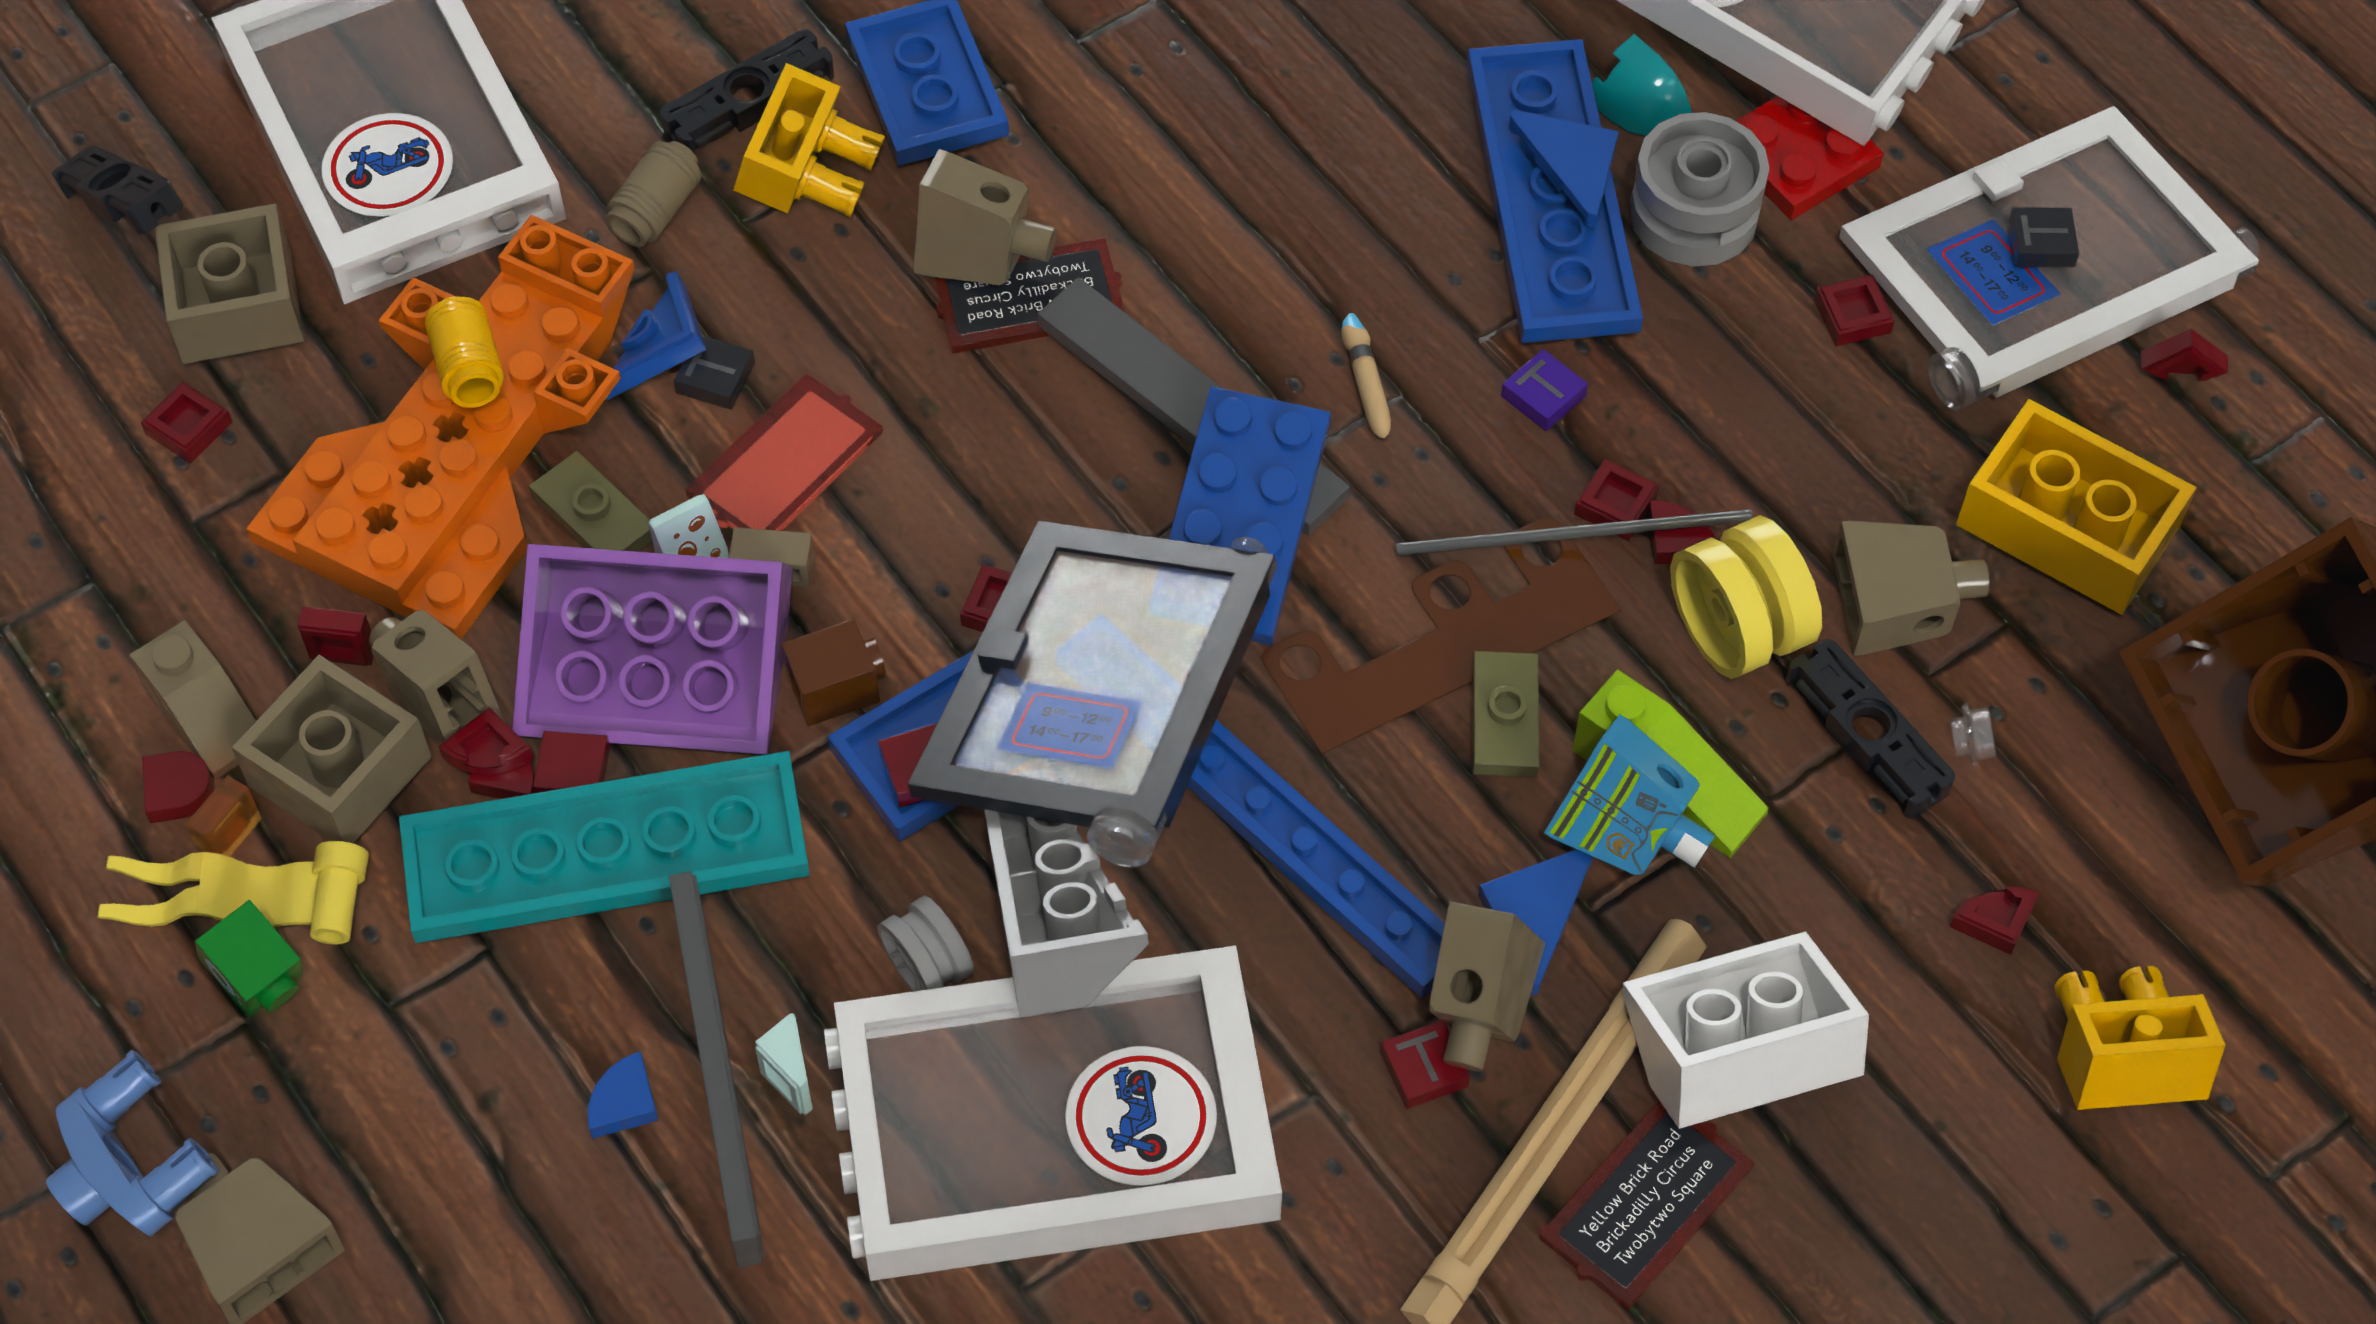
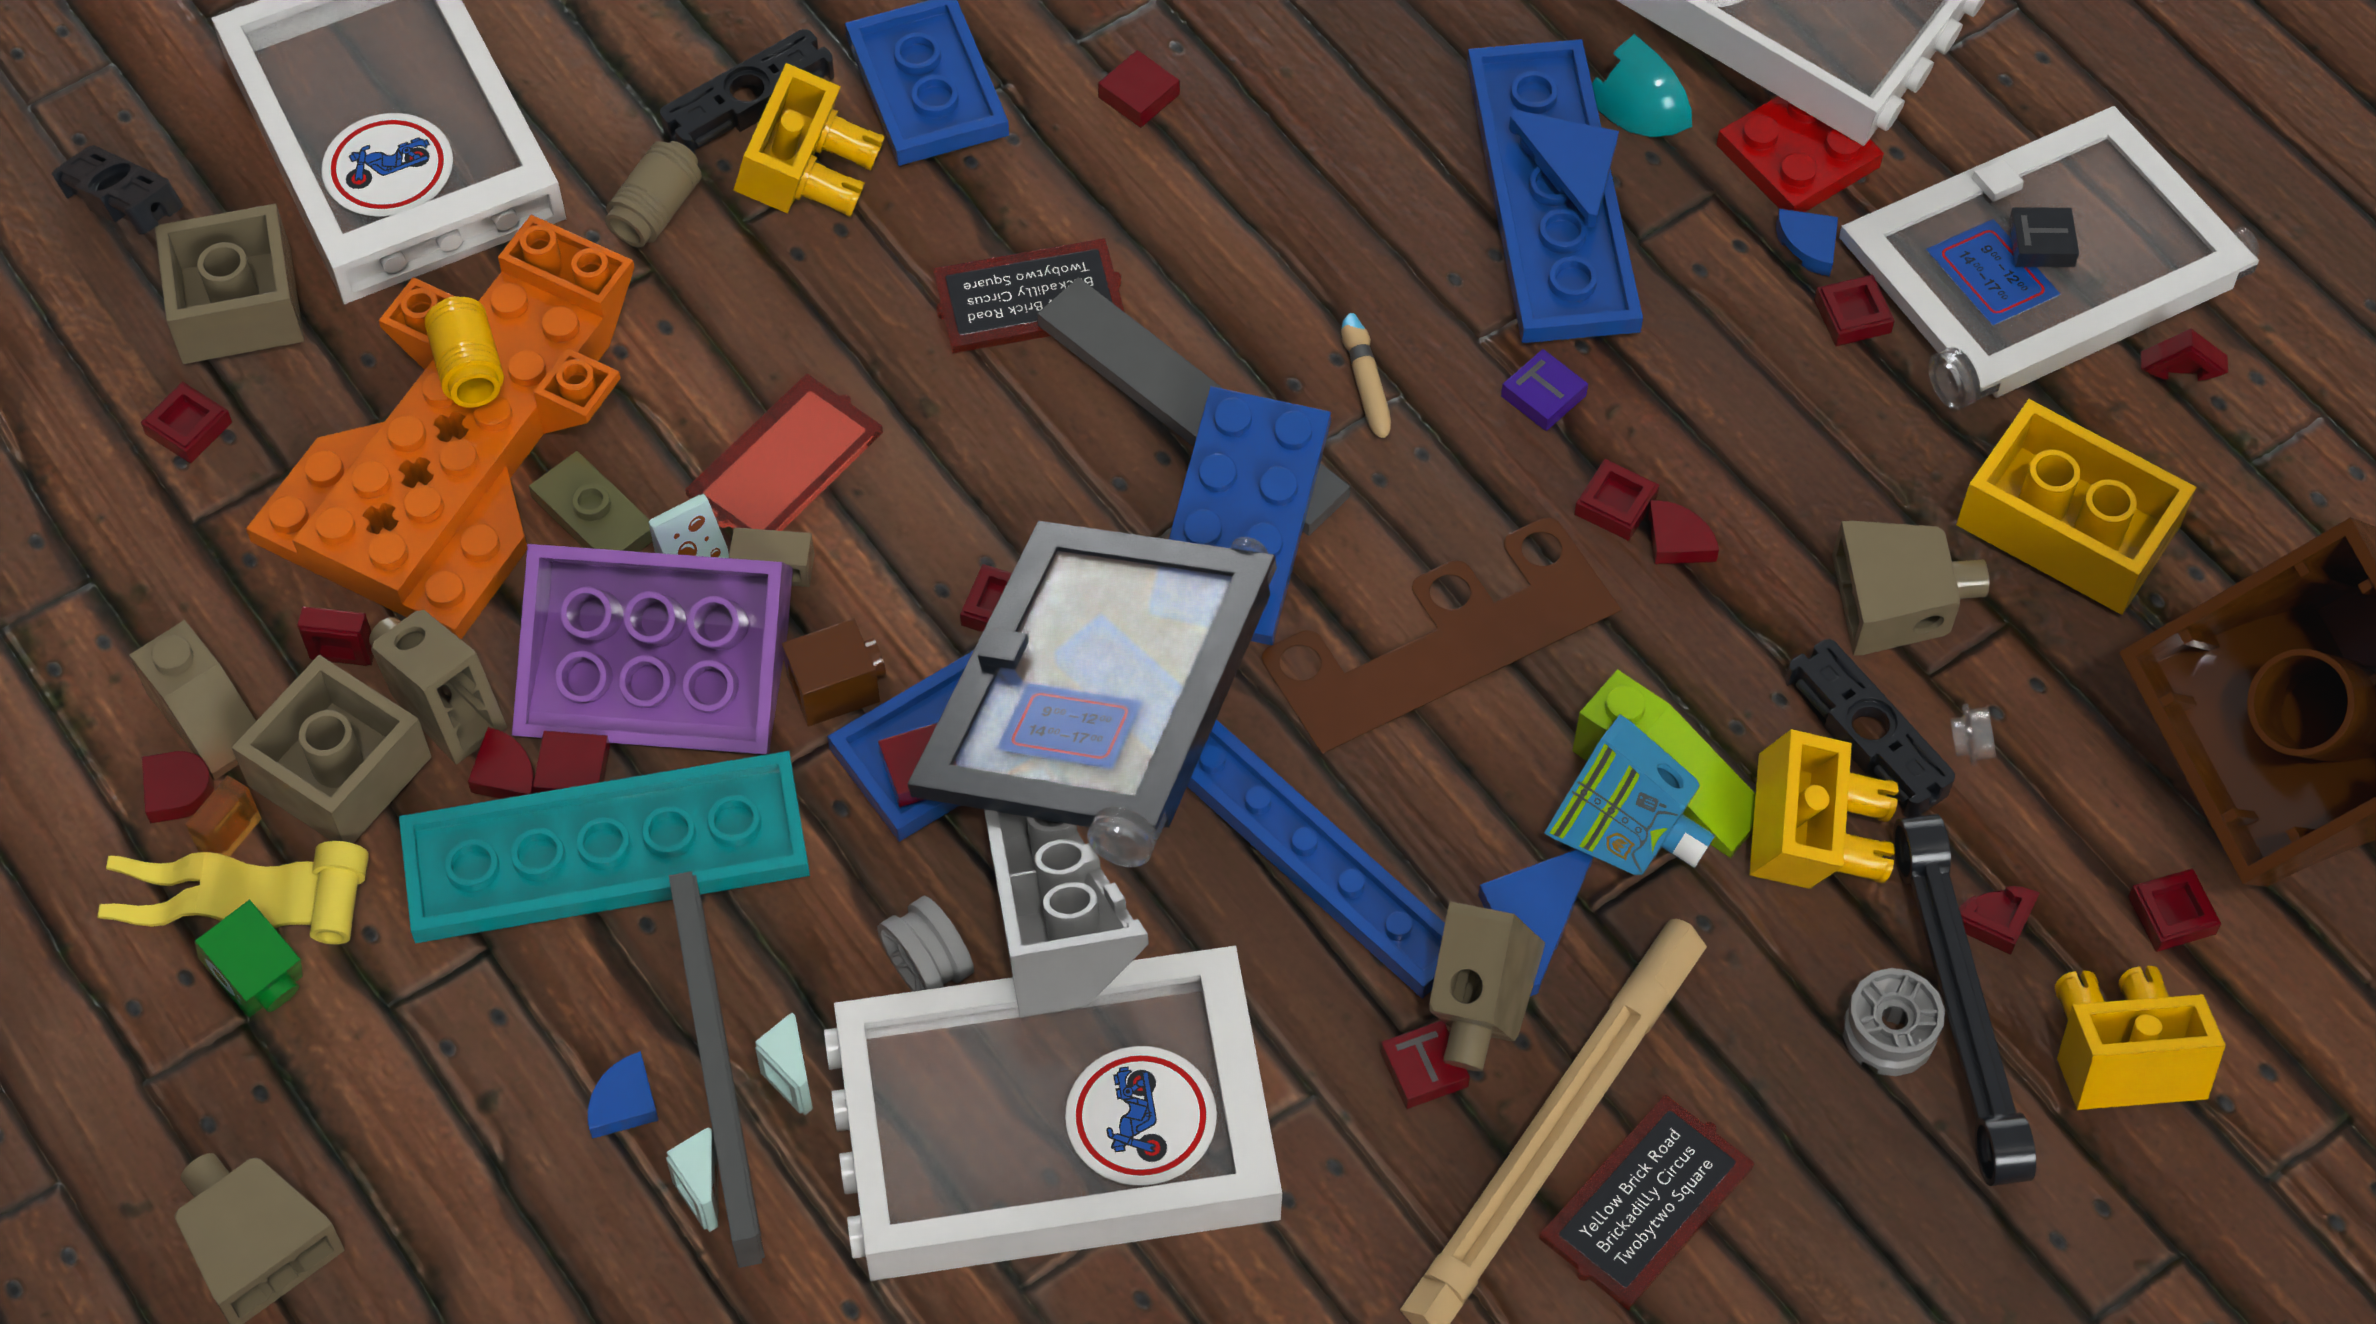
(101, 1168): medium blue connector -> none
(486, 746): dark red tile -> none
(660, 338): blue tile -> none
(695, 1175): none -> light aqua slope
(715, 373): black tile -> none
(975, 223): dark tan torso -> none
(1138, 88): none -> dark red tile
(1505, 714): olive plate -> none
(1574, 532): dark grey axle -> none
(1698, 189): light grey wheel -> none
(1746, 596): light yellow wheel -> none
(1746, 1029): white slope -> none
(1803, 811): none -> yellow brick
(1809, 238): none -> blue tile
(1899, 998): none -> light grey wheel
(2001, 1135): none -> black piece
(2174, 910): none -> dark red tile

